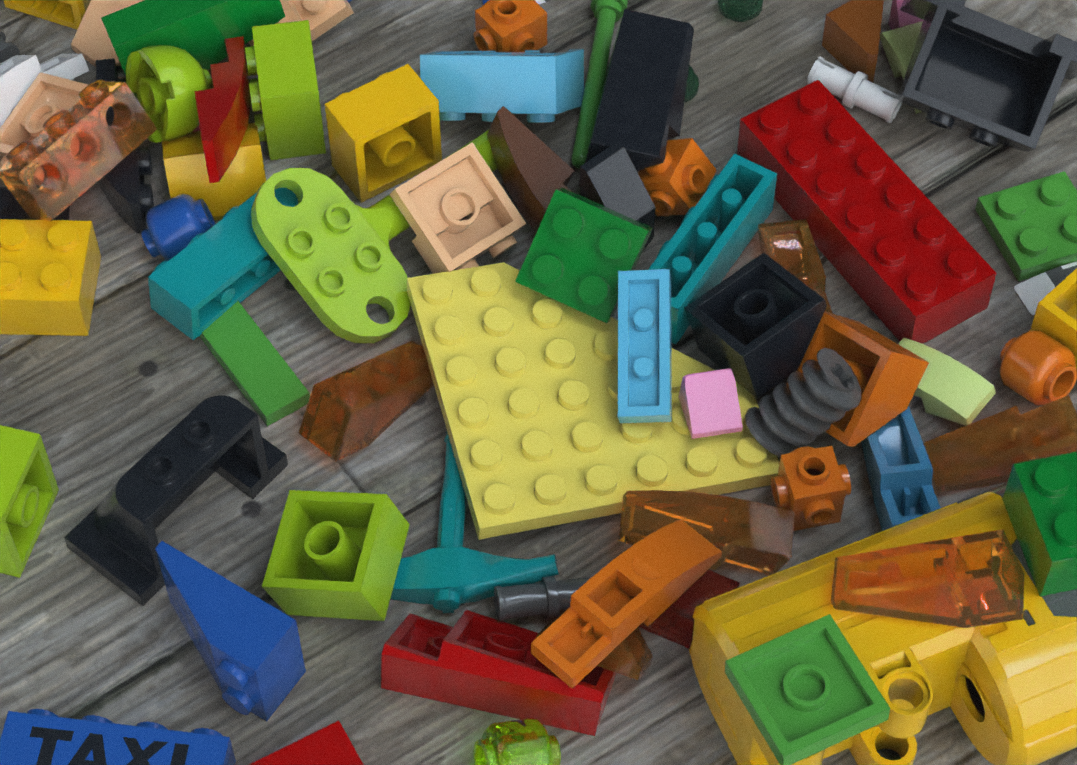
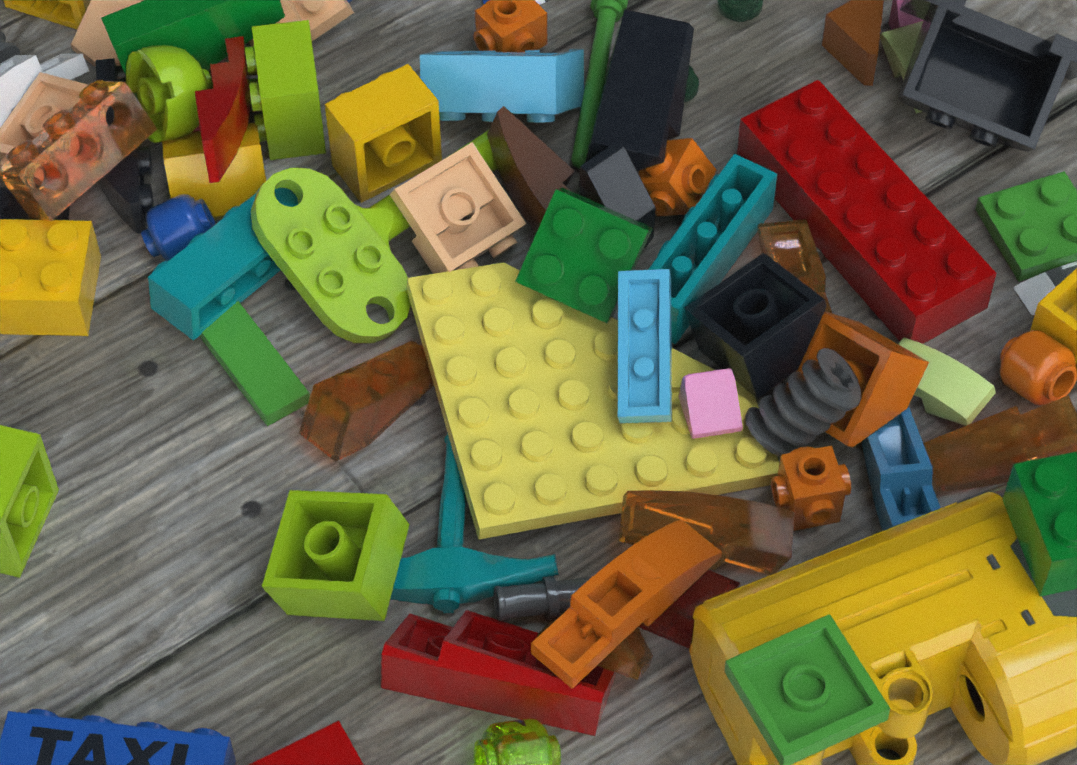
(212, 438): black windscreen -> none
(242, 639): blue slope -> none
(855, 89): white pin -> none
(938, 582): clear orange slope -> none

